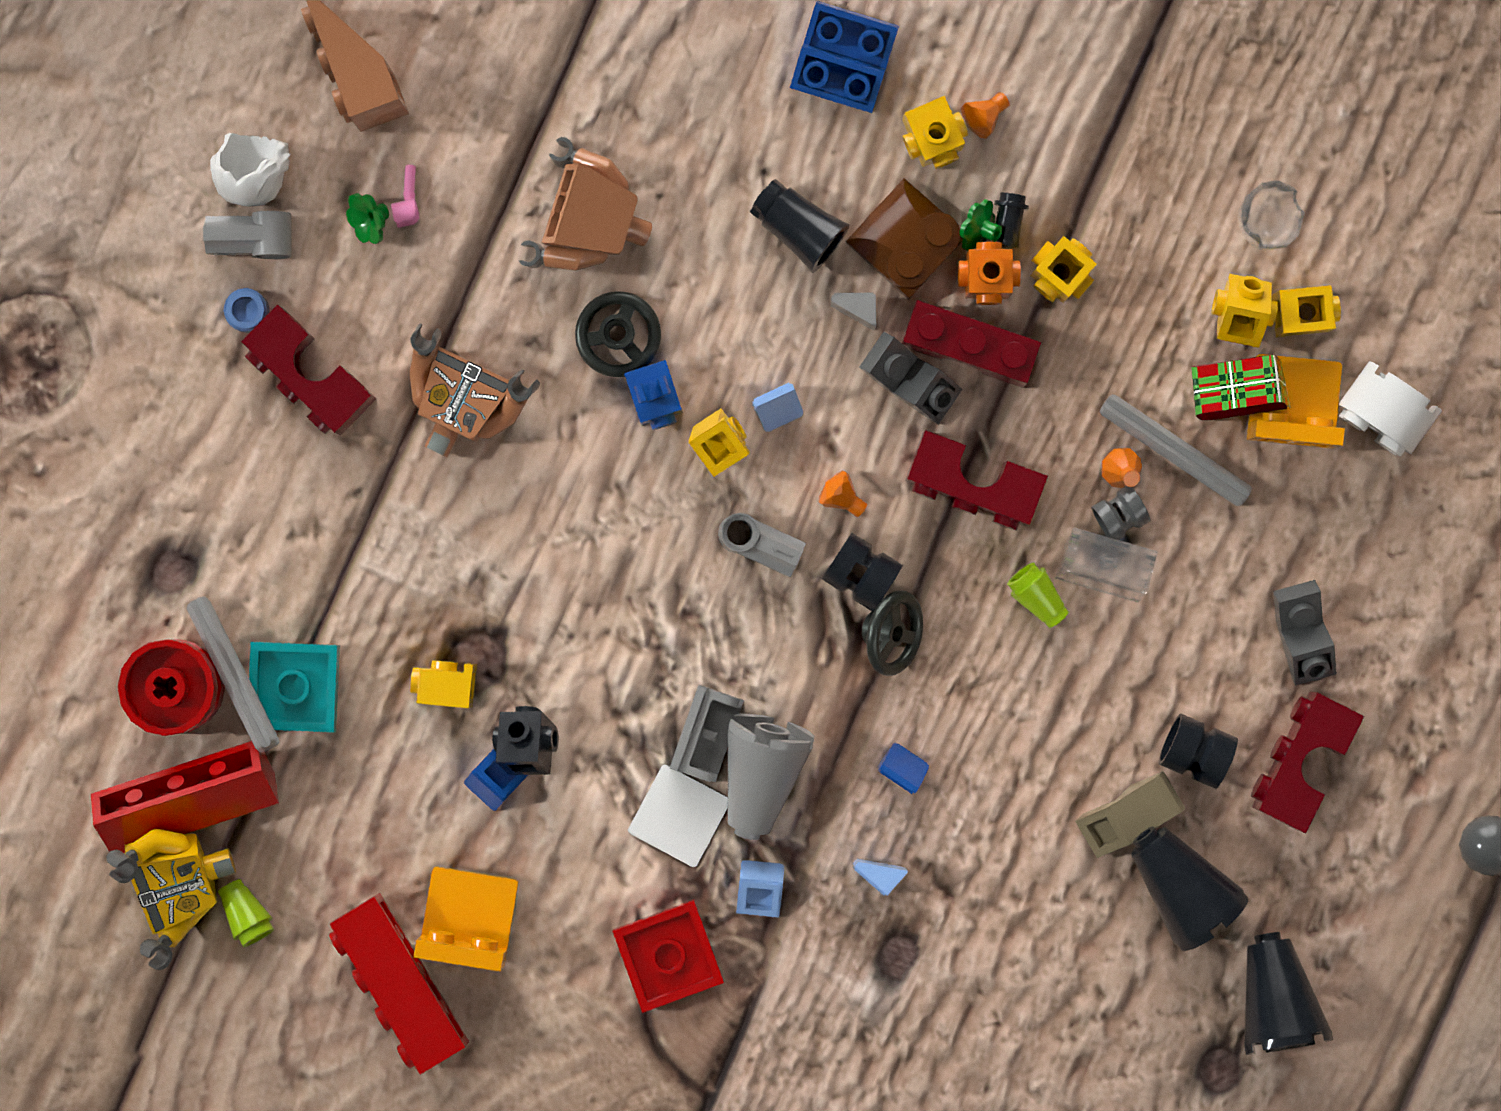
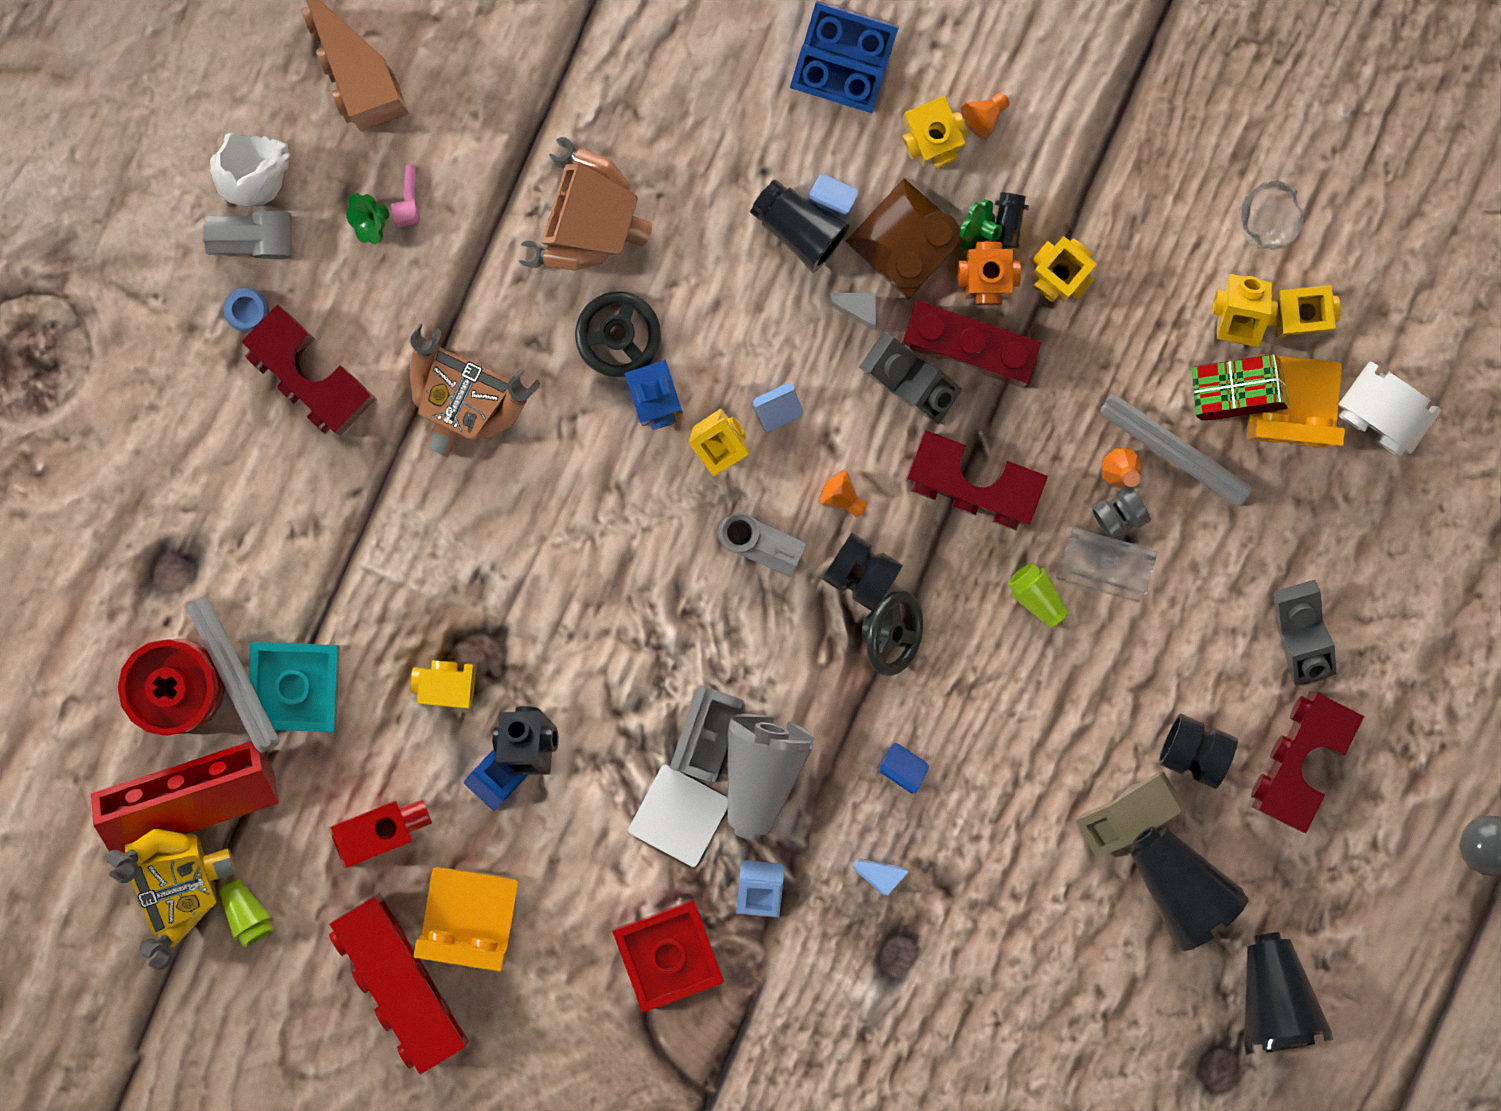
(357, 836): none -> red torso
(833, 196): none -> light blue slope

